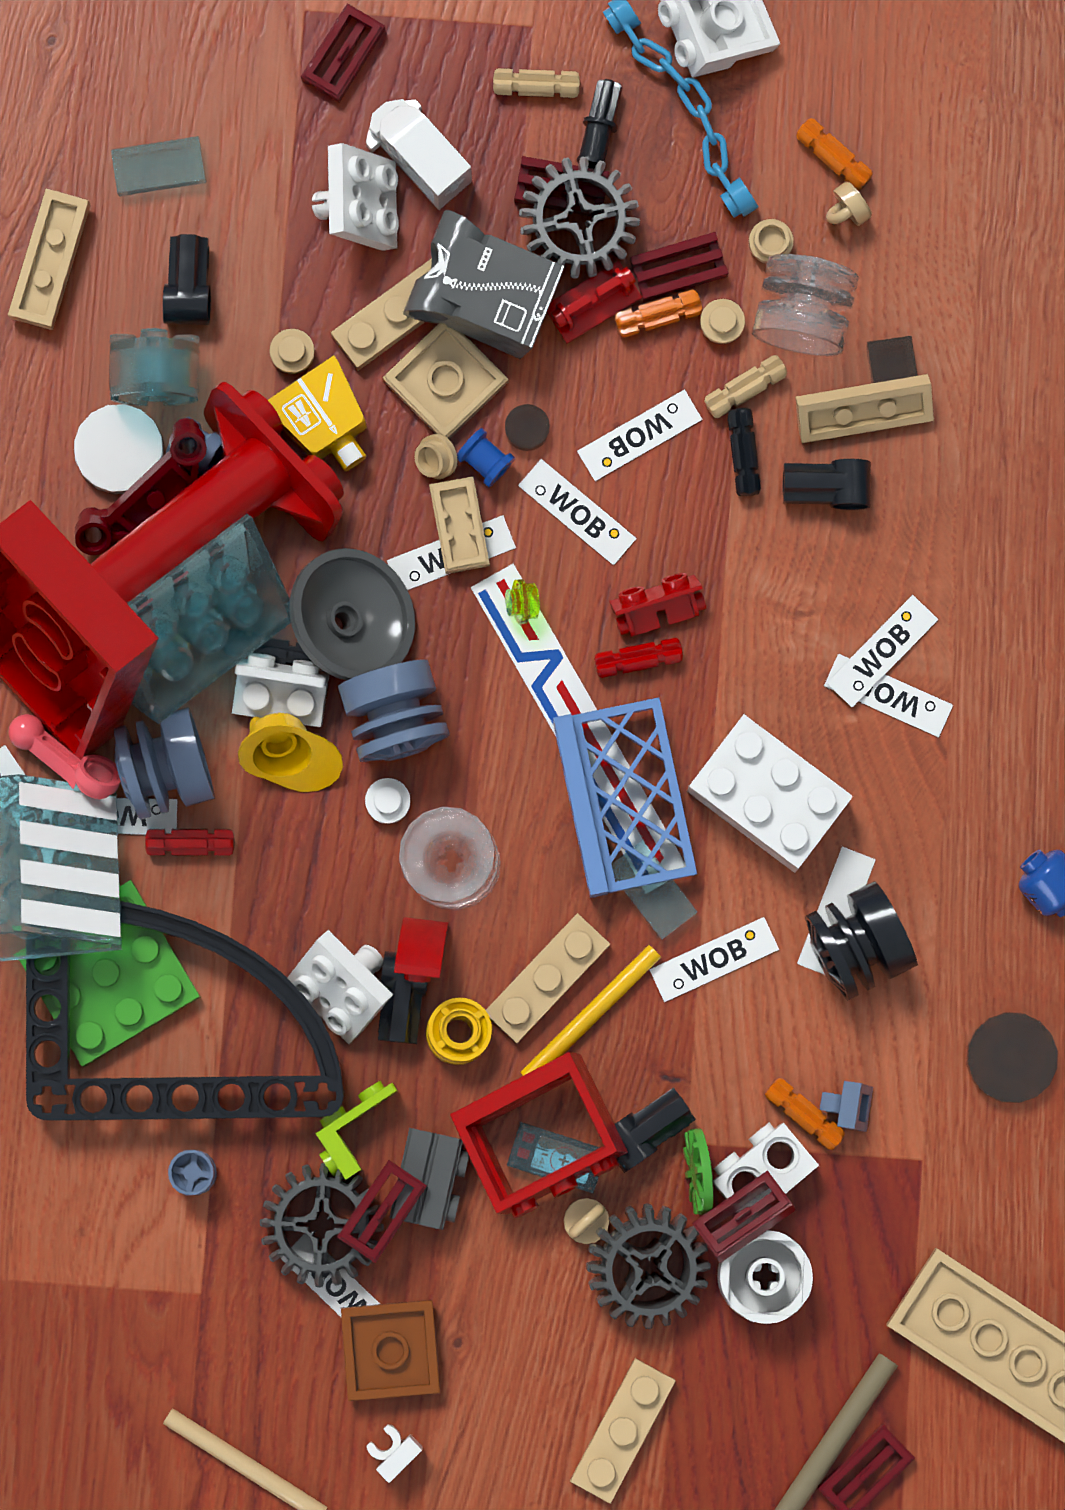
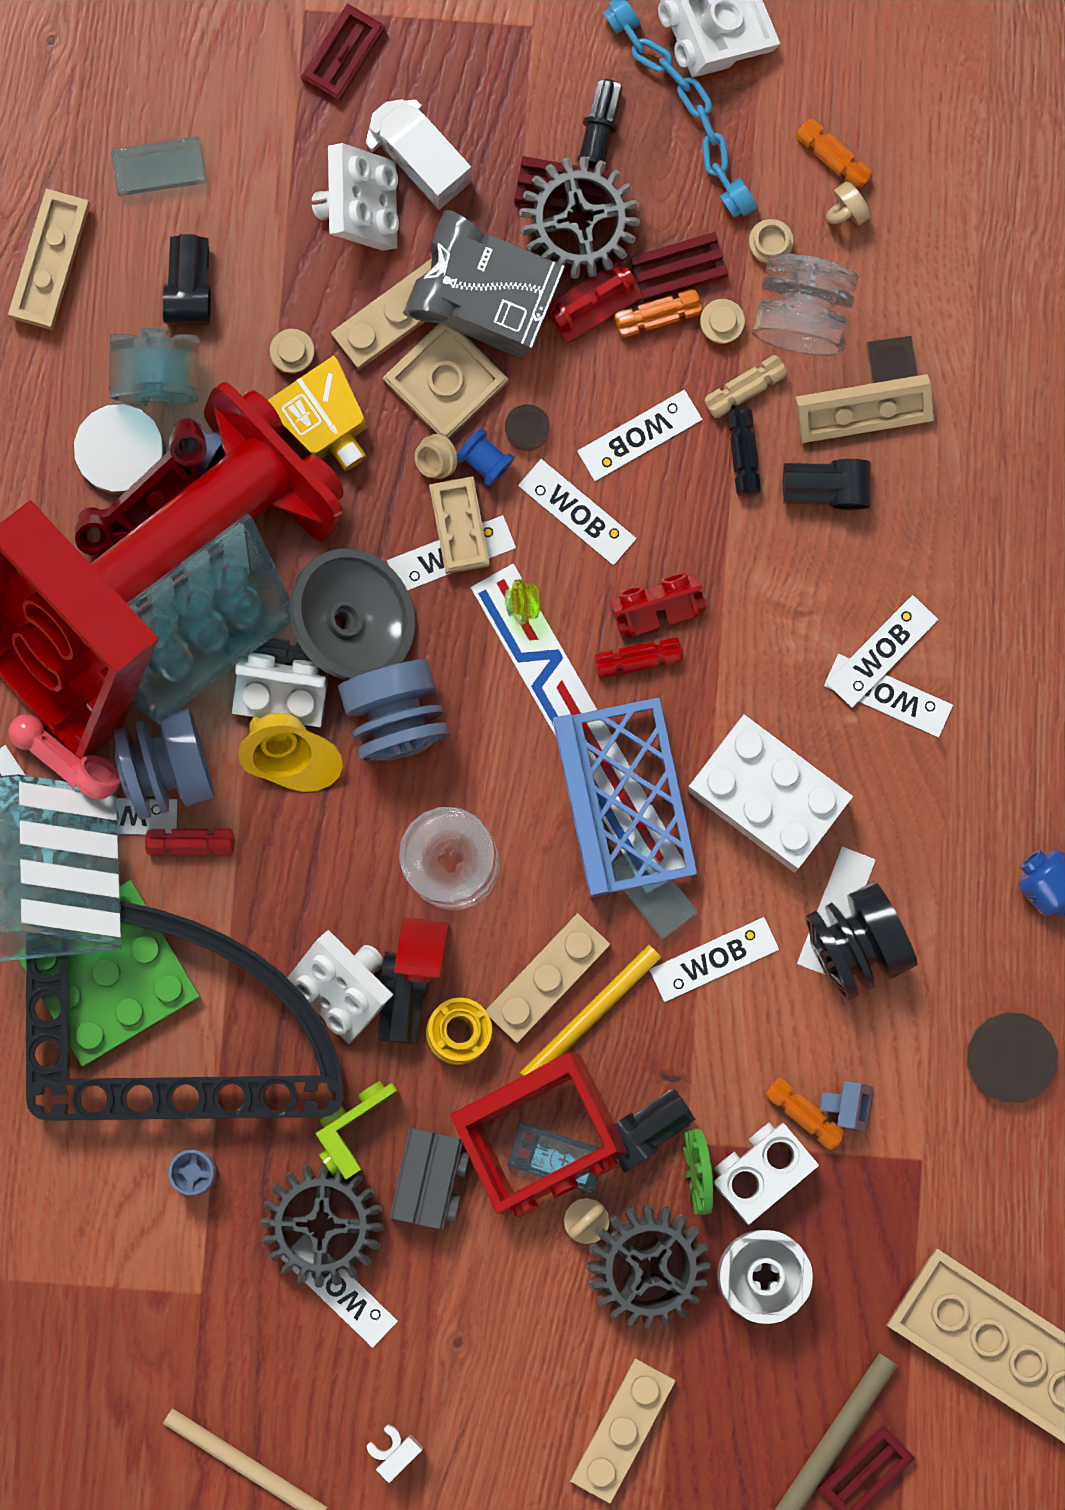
(360, 1244): dark red tile -> none
(387, 800): white plate -> none
(390, 1350): dark orange plate -> none
(536, 83): tan axle -> none
(754, 1228): dark red tile -> none

